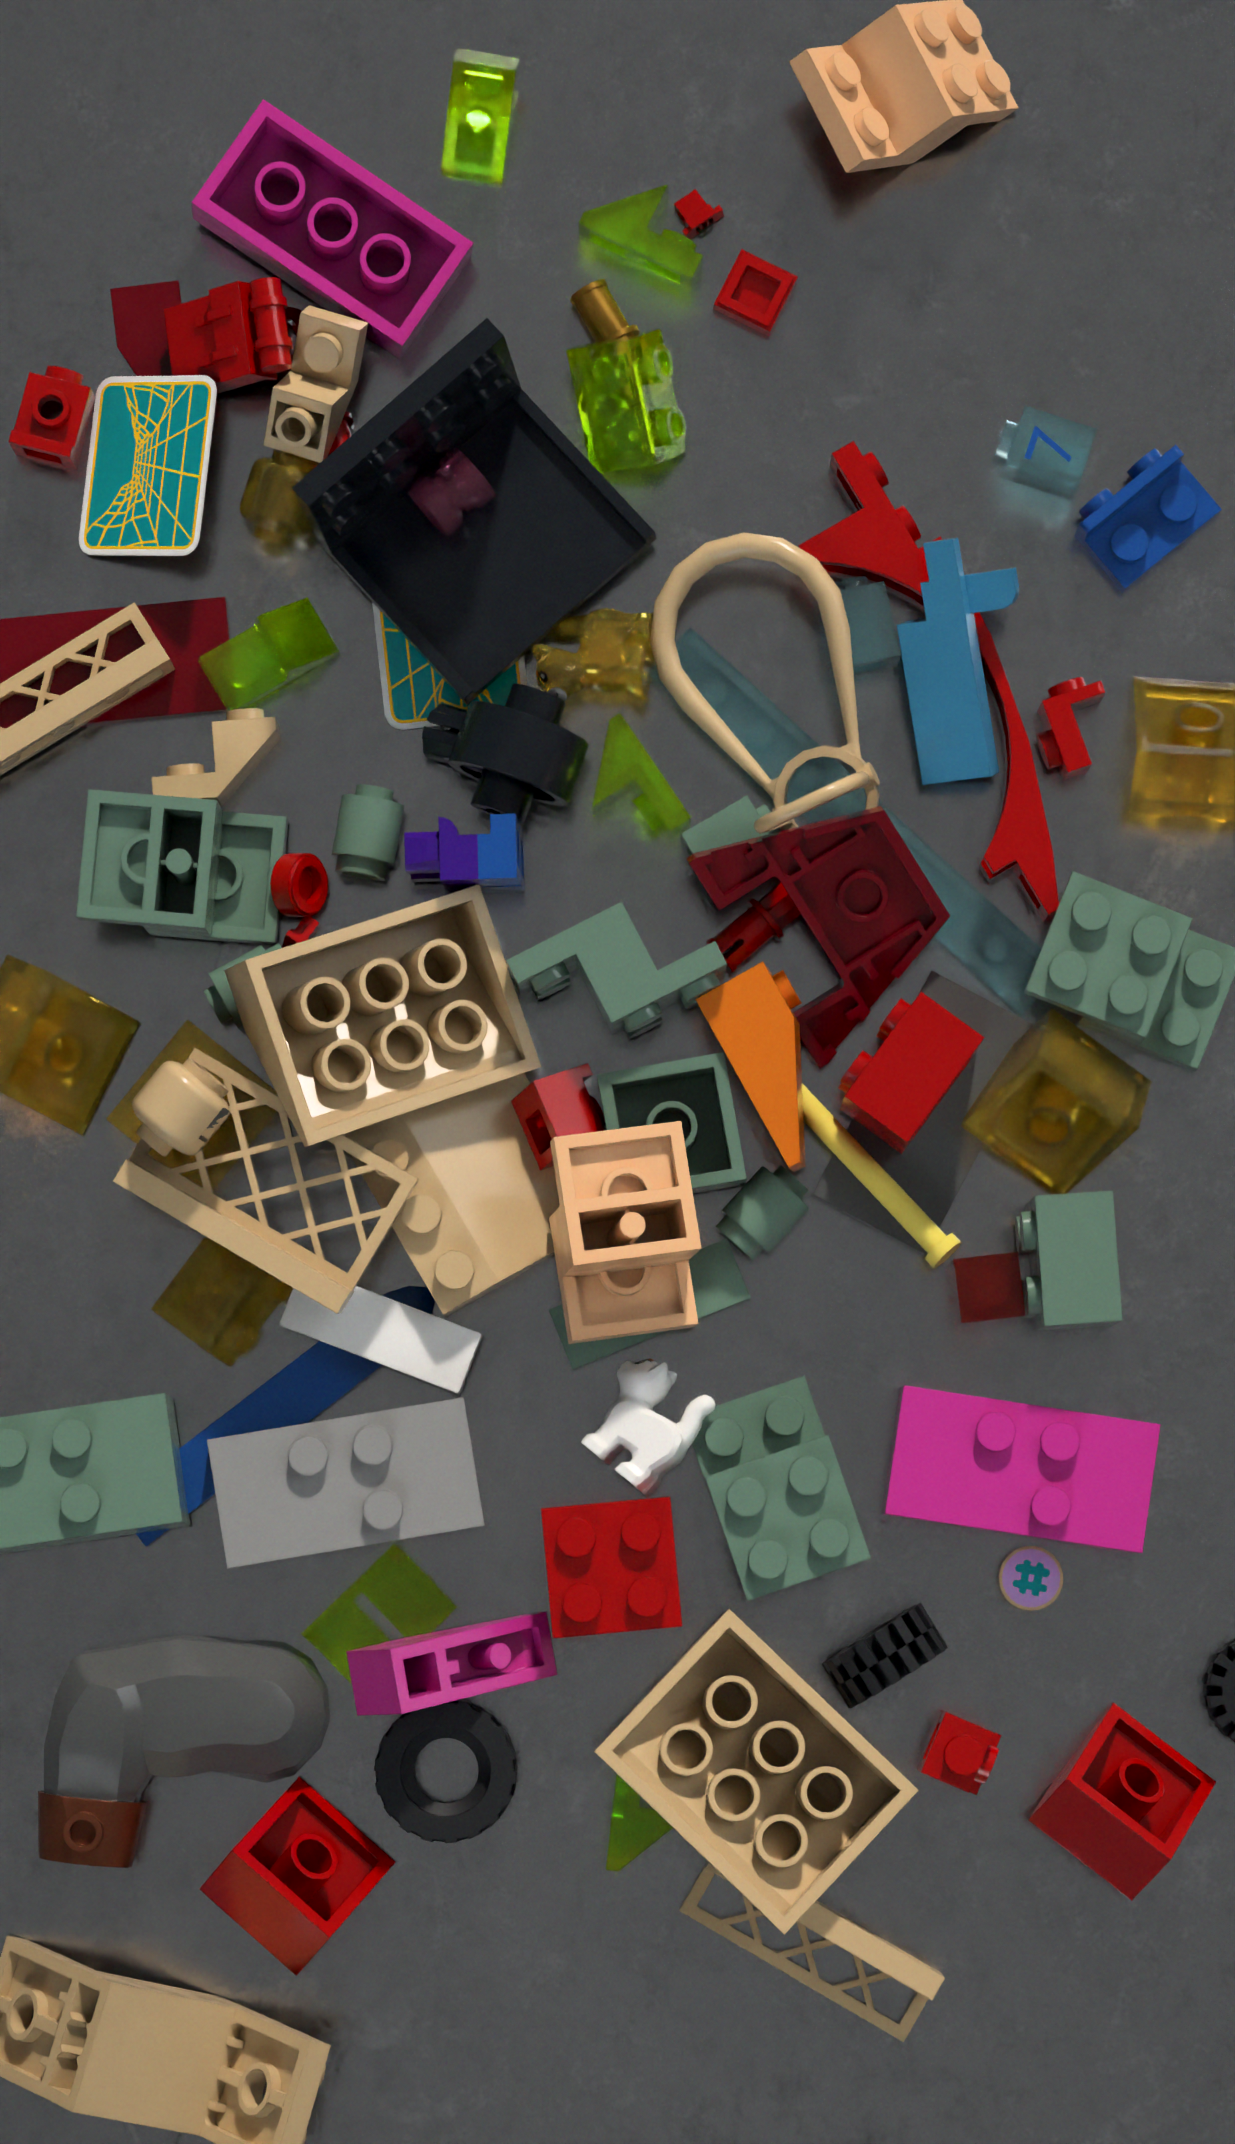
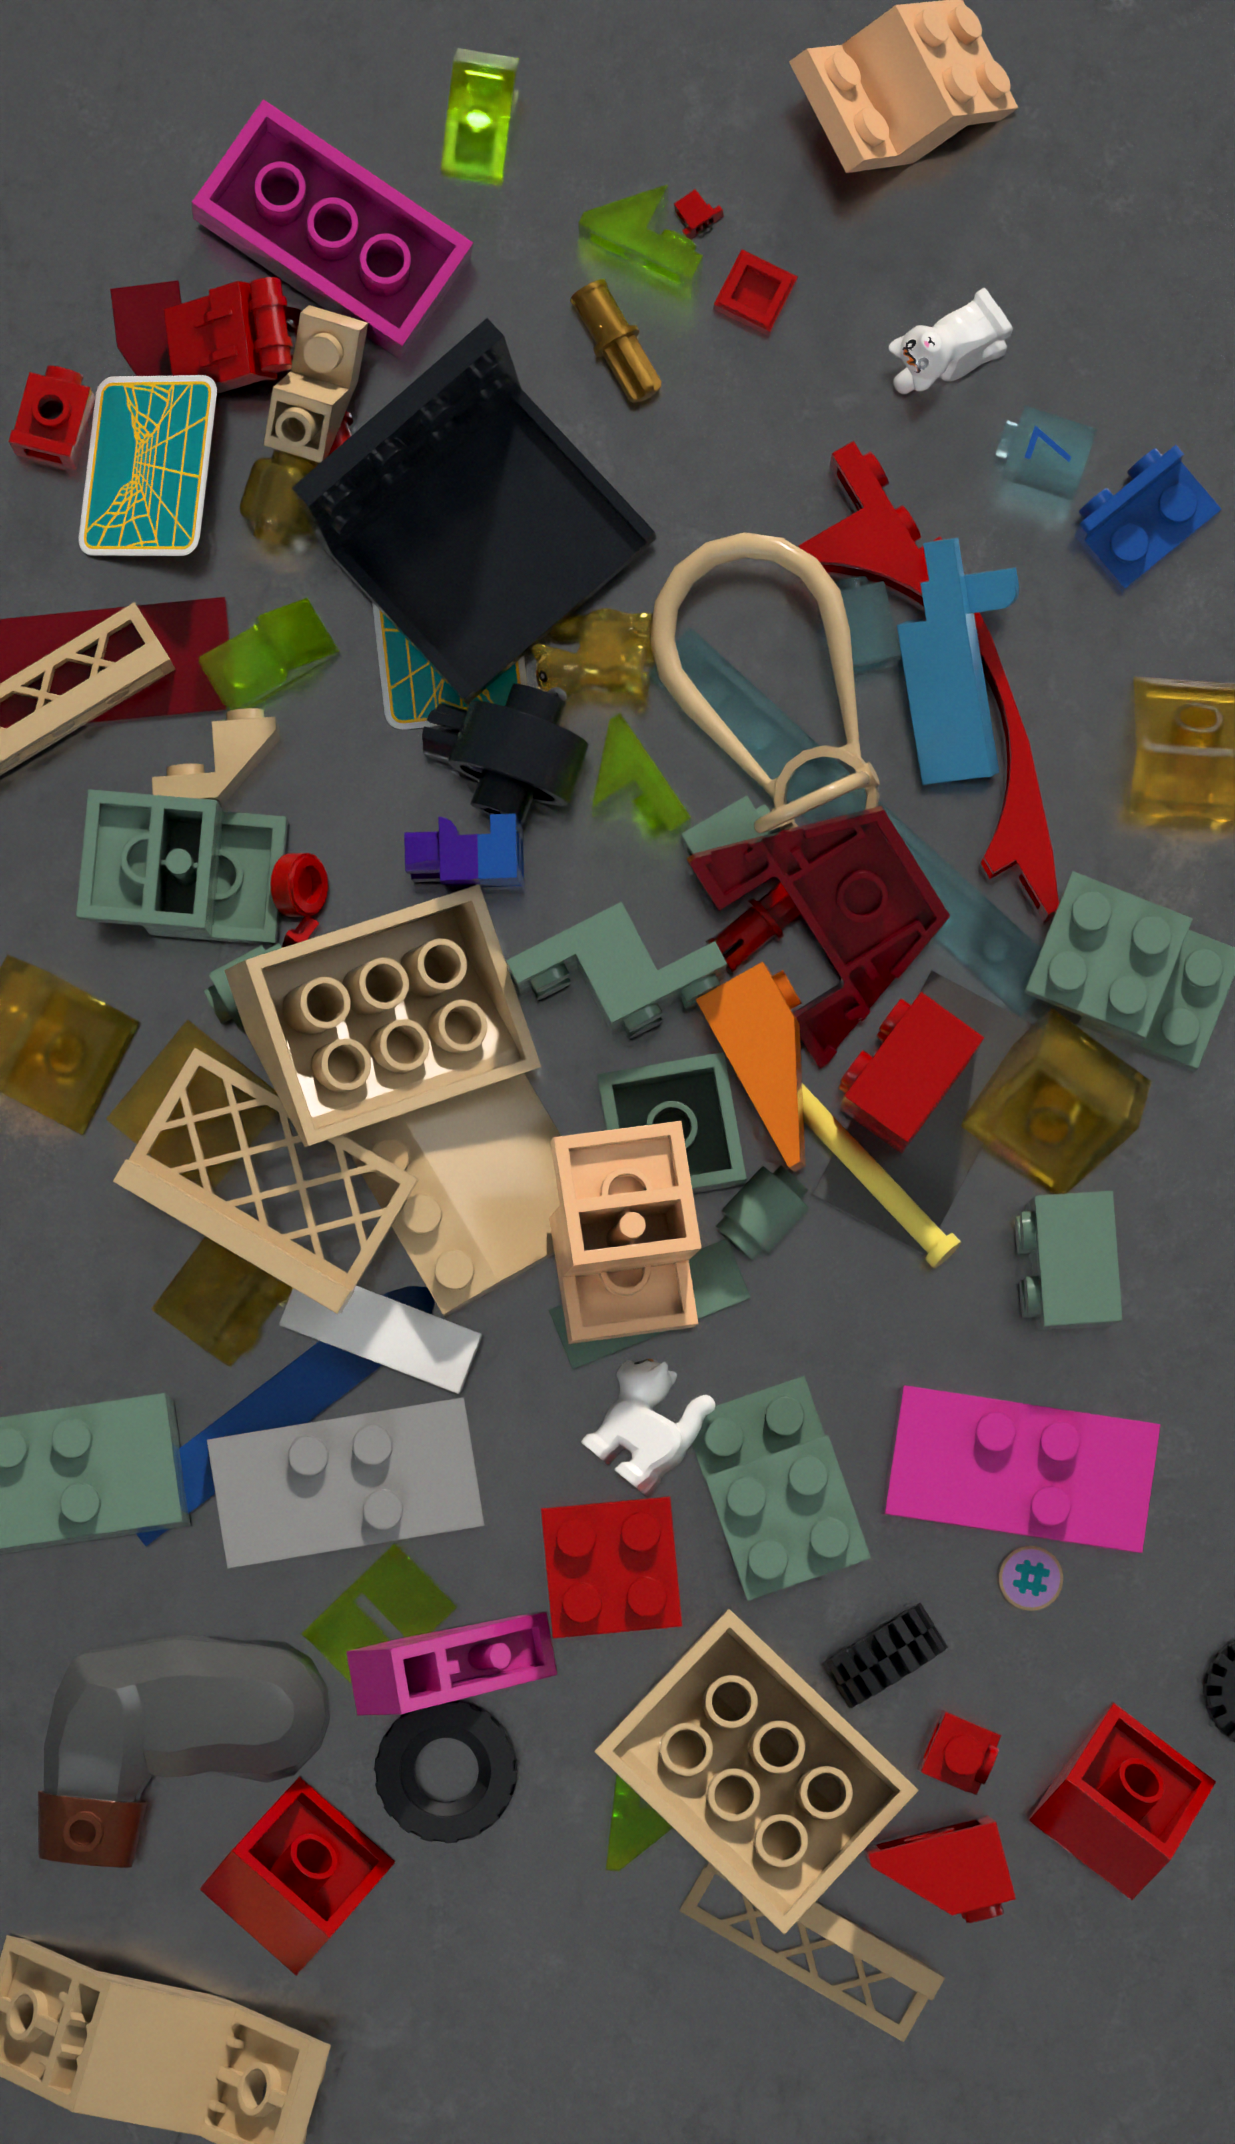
(180, 1108): tan head -> none
(367, 832): sand green brick -> none
(455, 488): clear pink wheel -> none
(557, 1108): red brick -> none
(627, 401): clear neon green bracket -> none
(951, 1867): none -> red slope
(952, 345): none -> white animal
(987, 1289): clear red brick -> none
(1061, 740): red bracket -> none

